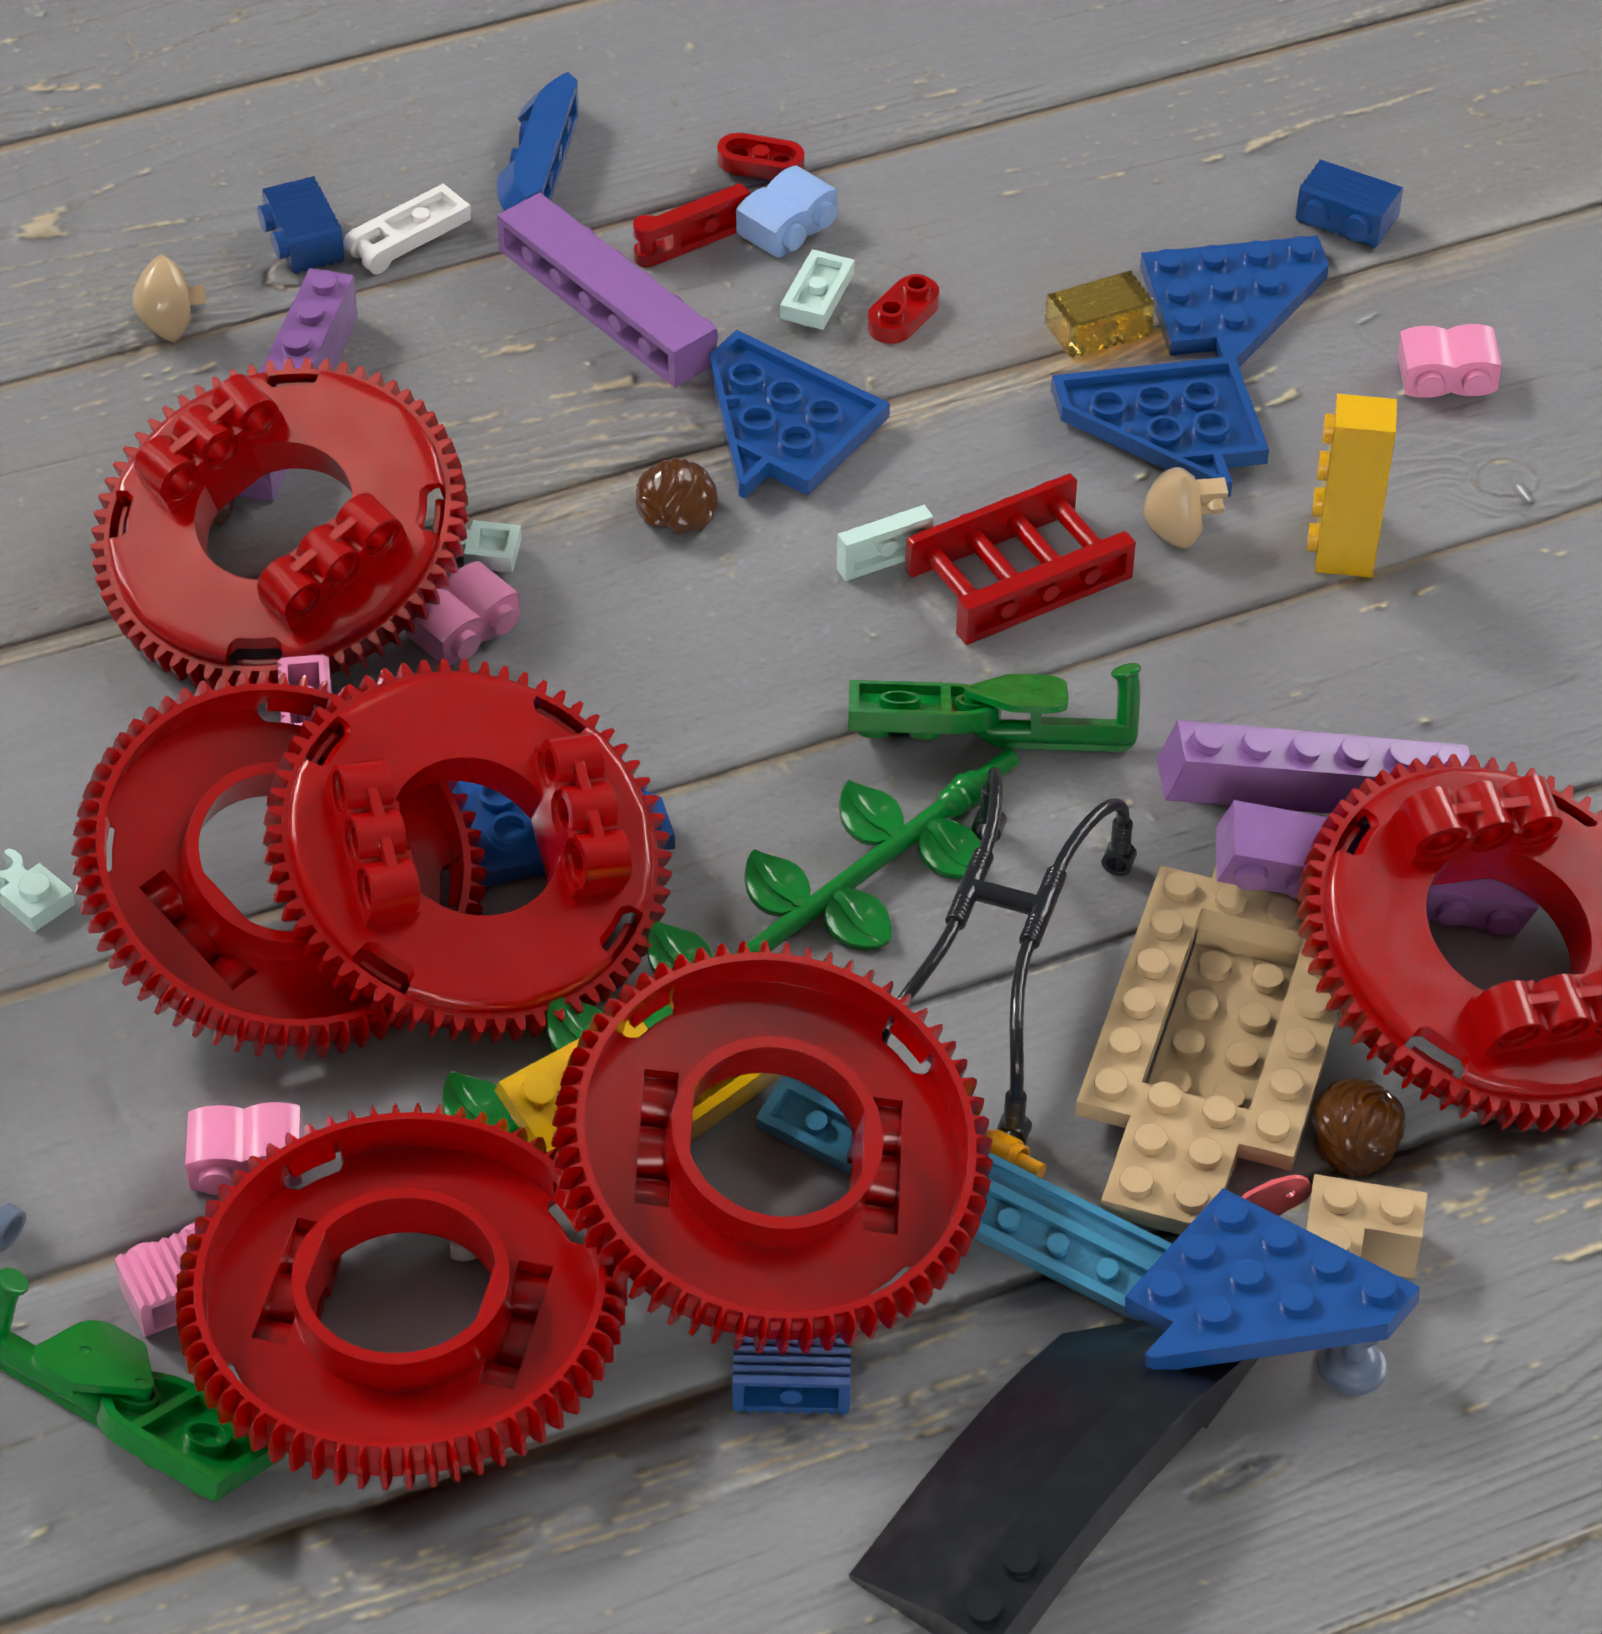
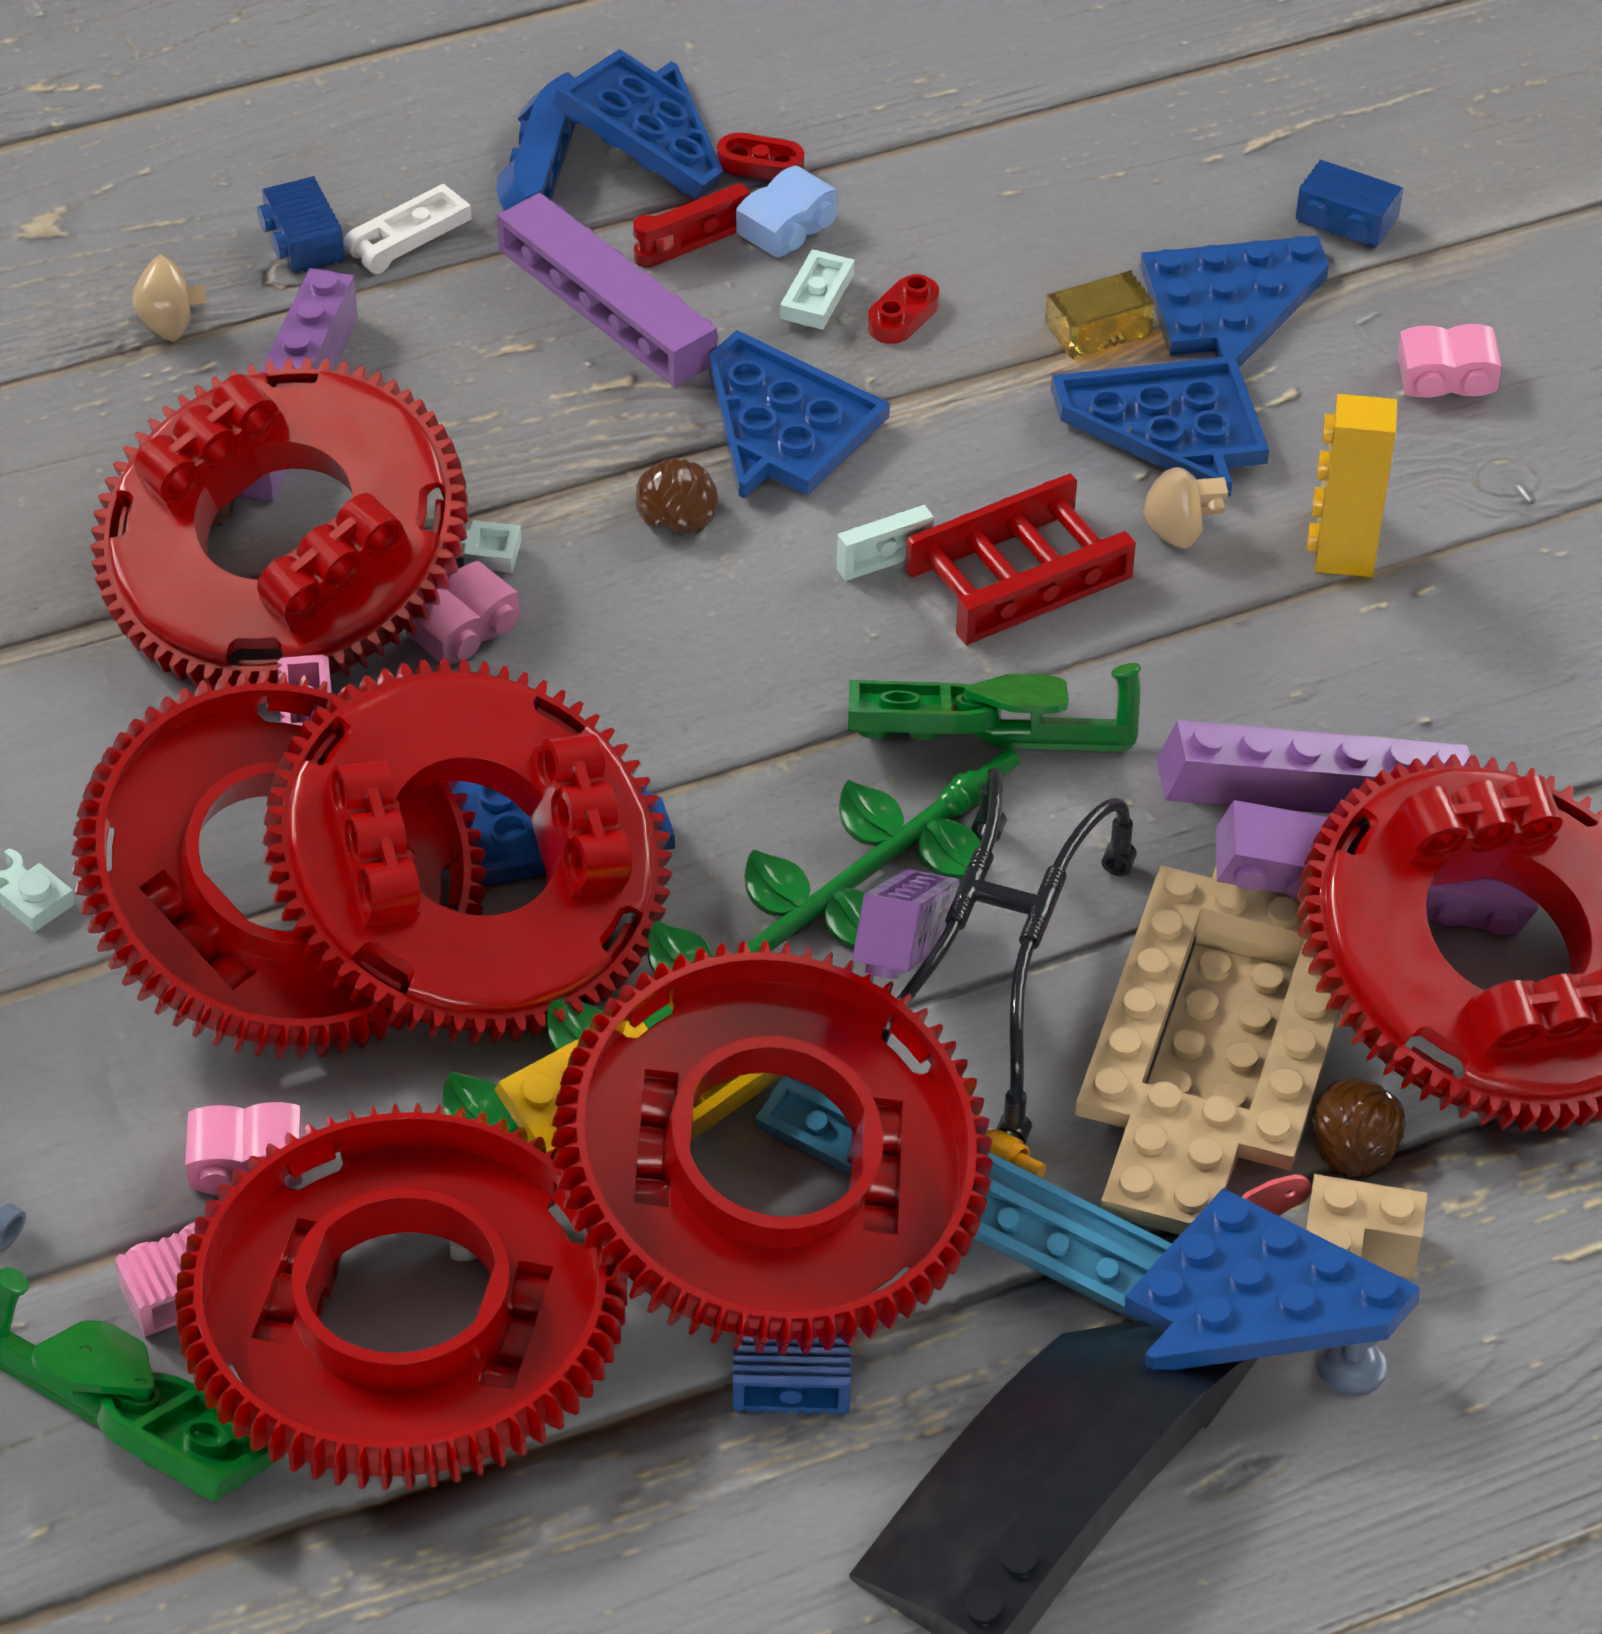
(645, 117): none -> blue wing
(902, 921): none -> medium lavender brick

